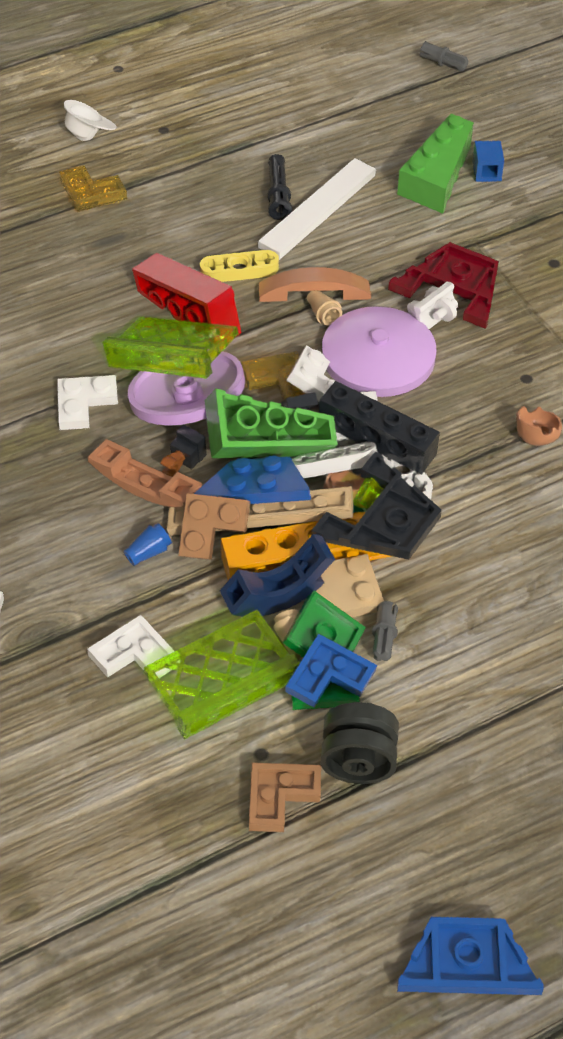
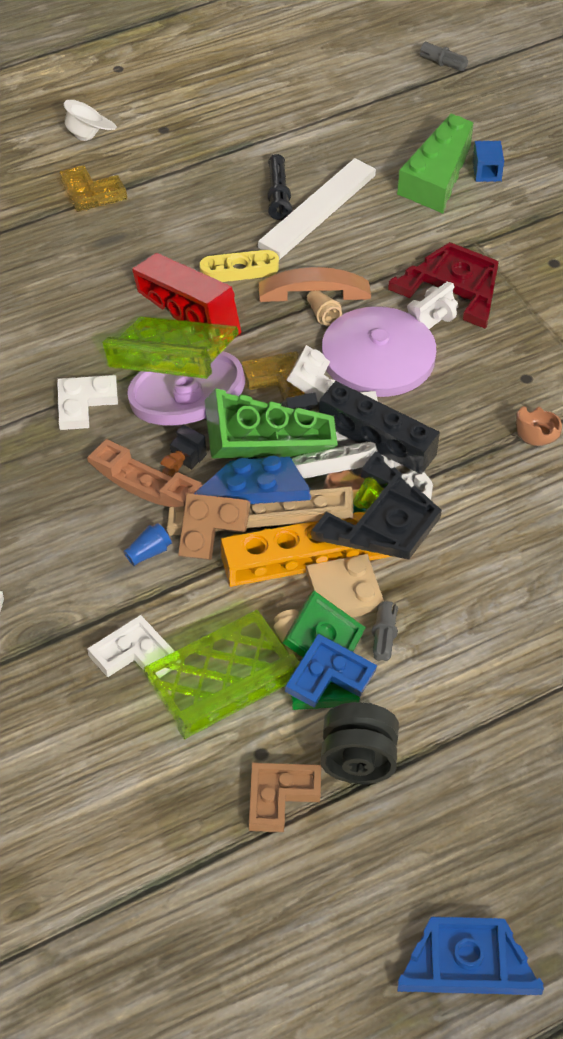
(282, 586): dark blue arch -> none

